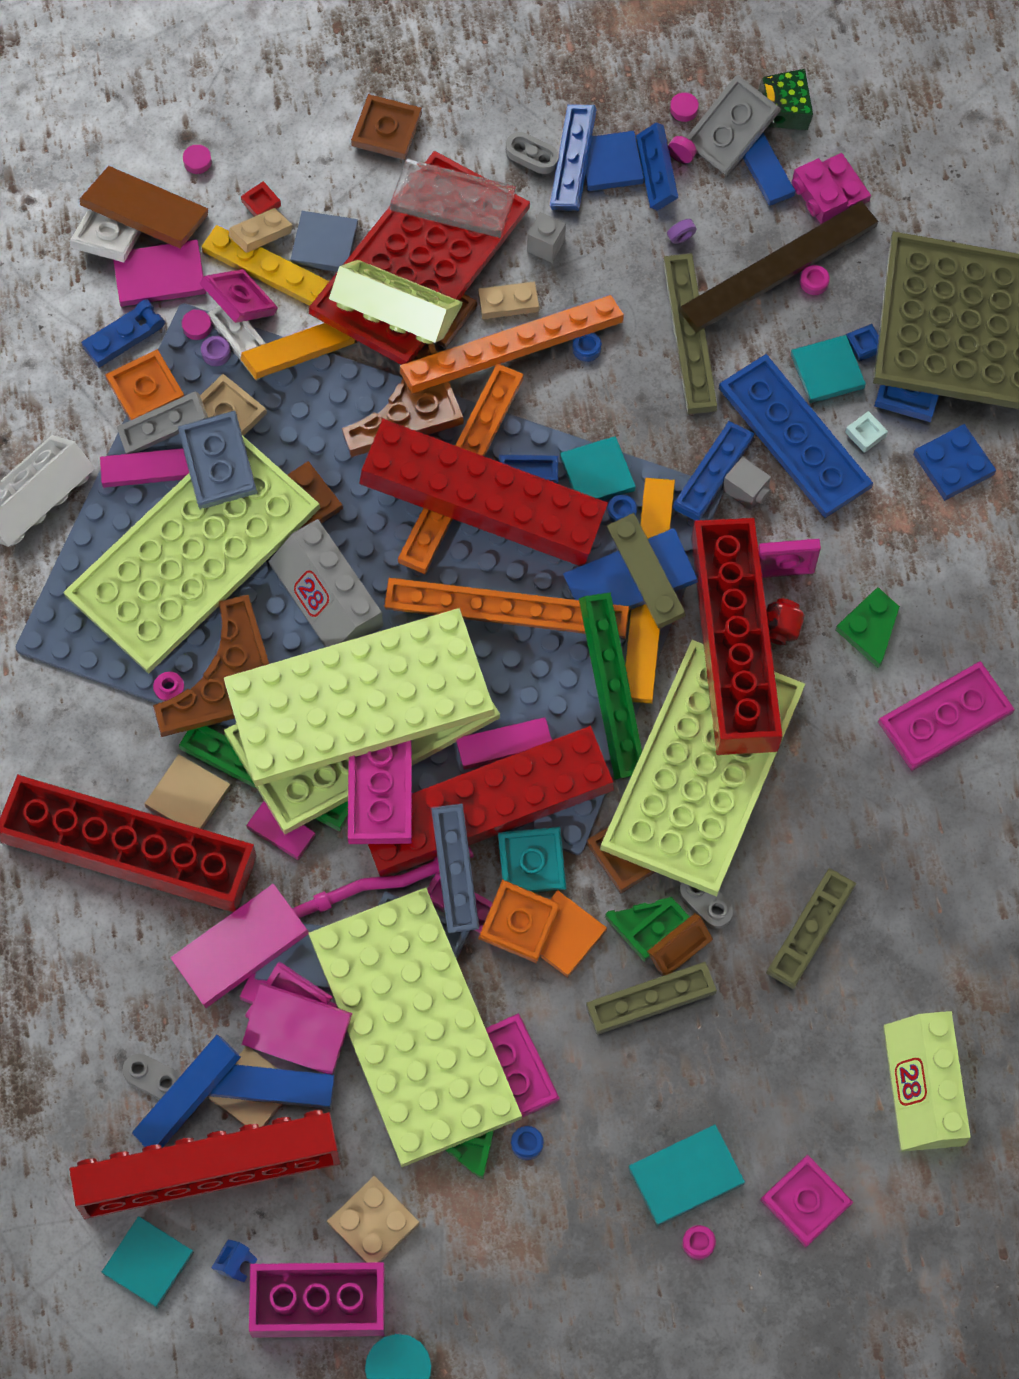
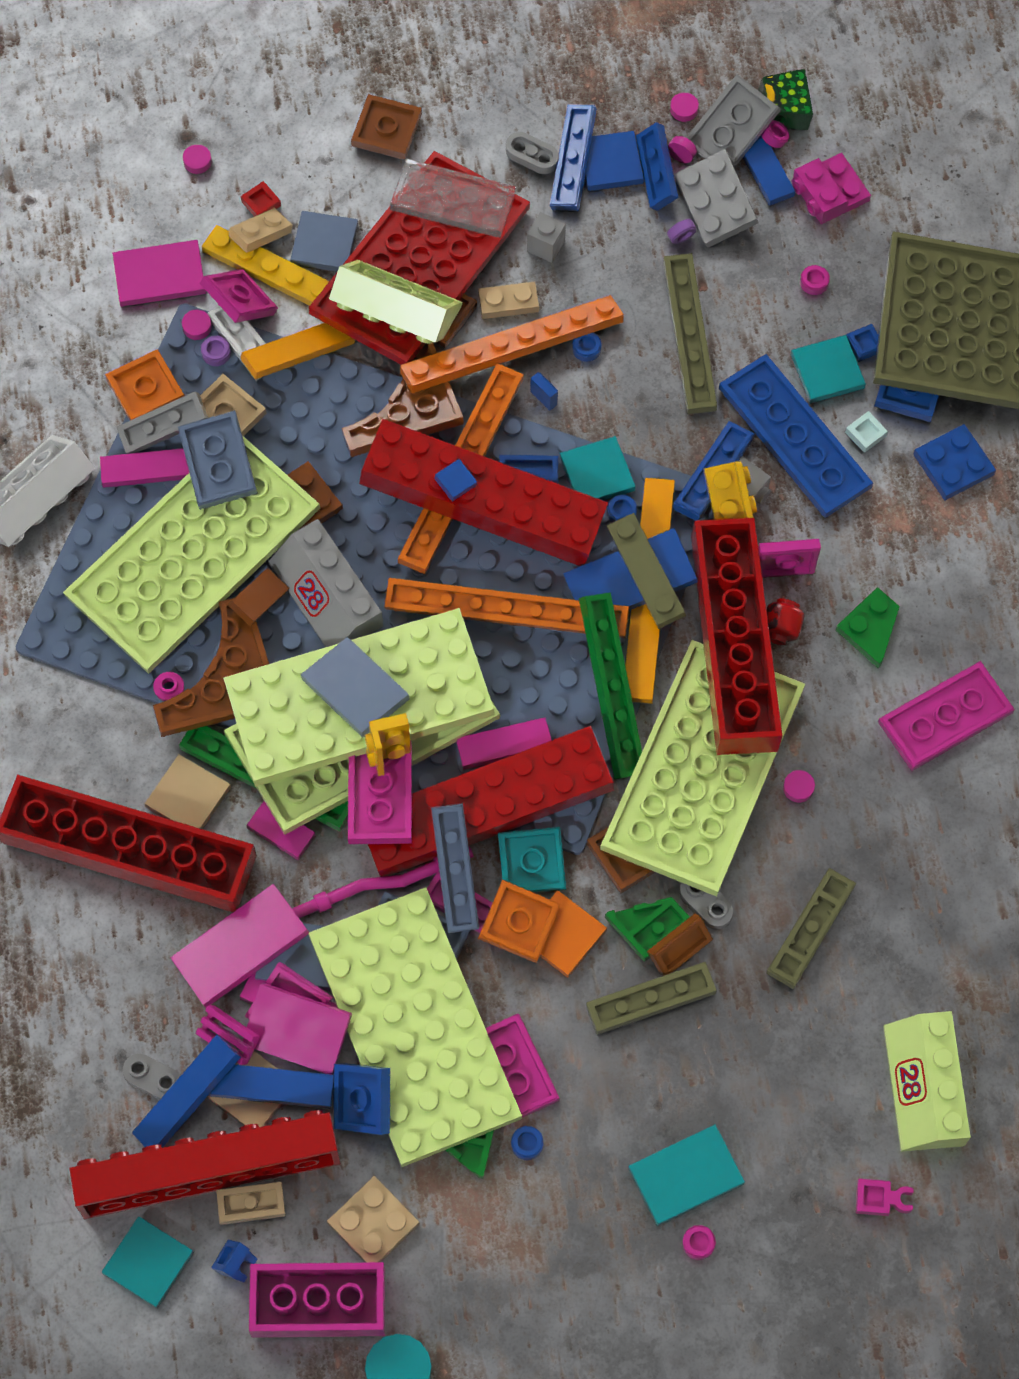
(104, 237): white tile -> none
(123, 334): blue plate -> none
(144, 207): dark orange tile -> none
(207, 1035): none -> dark pink tile
(250, 1203): none -> tan plate
(258, 596): none -> dark orange tile
(354, 686): none -> sand blue tile
(362, 1098): none -> blue plate
(387, 739): none -> yellow bracket
(455, 480): none -> blue tile
(544, 391): none -> blue tile
(716, 198): none -> light grey plate
(729, 491): none -> yellow bracket
(775, 134): none -> dark pink tile
(778, 266): dark brown tile -> none
(799, 786): none -> dark pink tile
(806, 1201): dark pink tile -> none
(876, 1197): none -> dark pink plate

